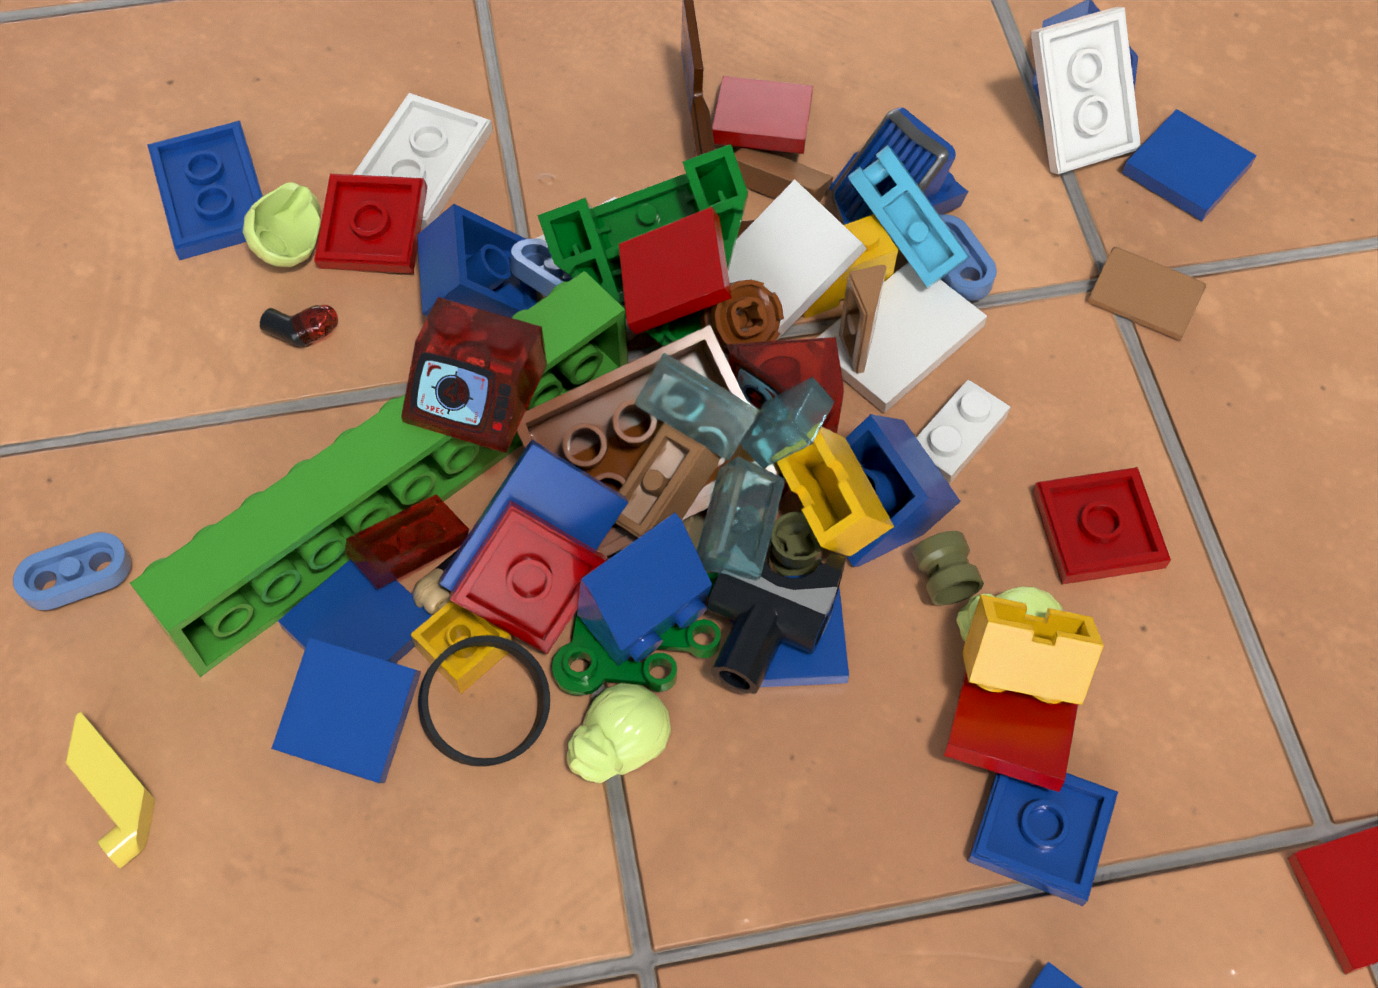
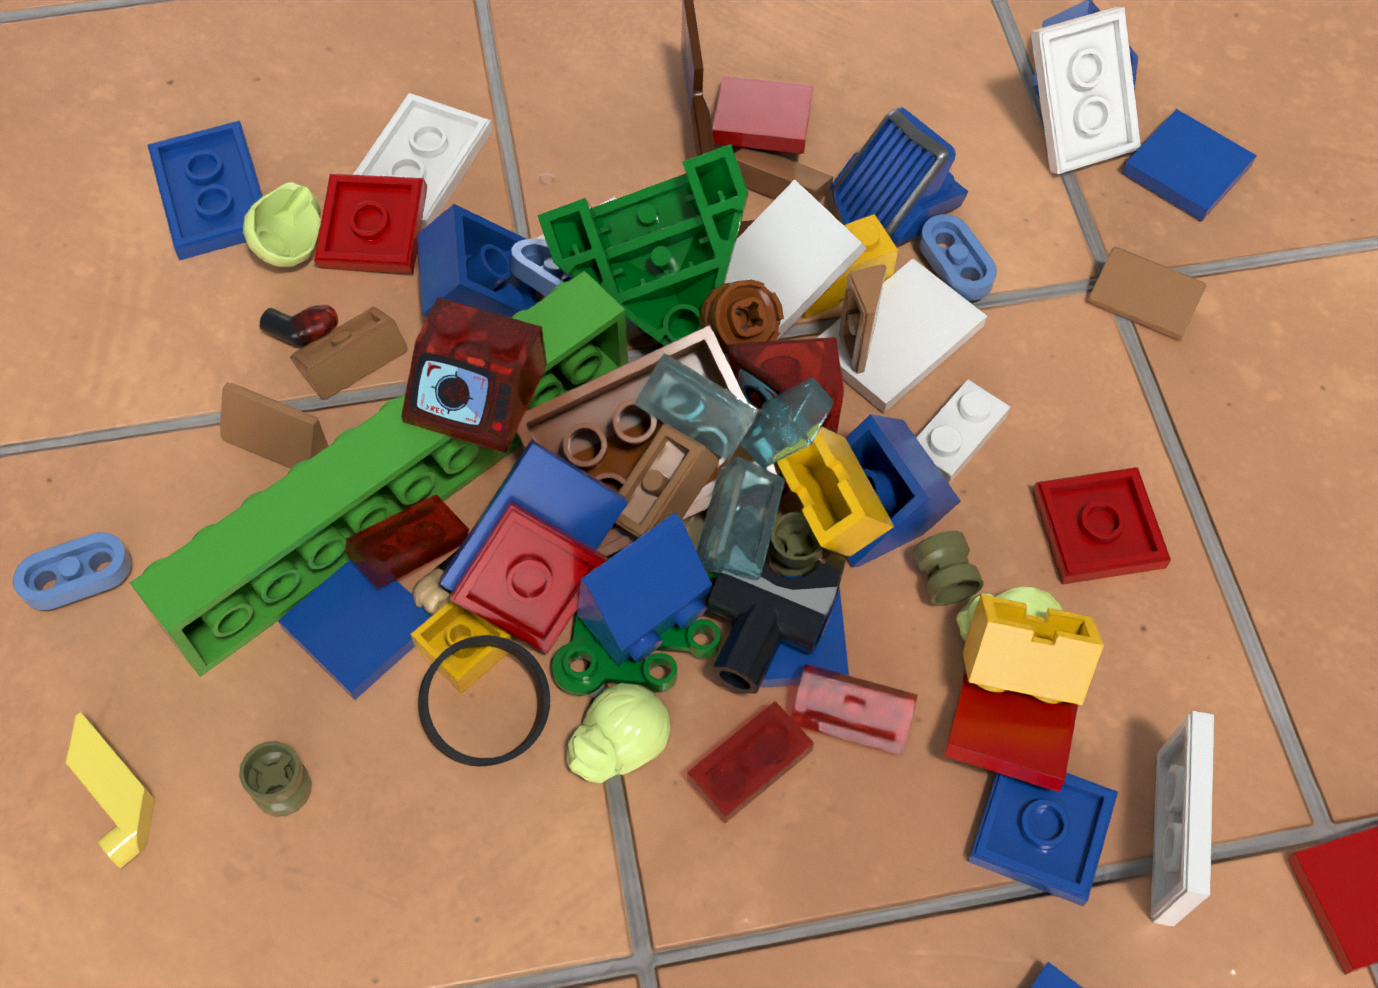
(268, 768): none -> olive wheel
(269, 427): none -> medium nougat slope
(346, 710): blue tile -> none
(350, 352): none -> medium nougat slope
(674, 271): red tile -> none
(750, 761): none -> clear red plate
(854, 709): none -> clear red plate
(909, 218): medium azure plate -> none
(1183, 820): none -> white tile

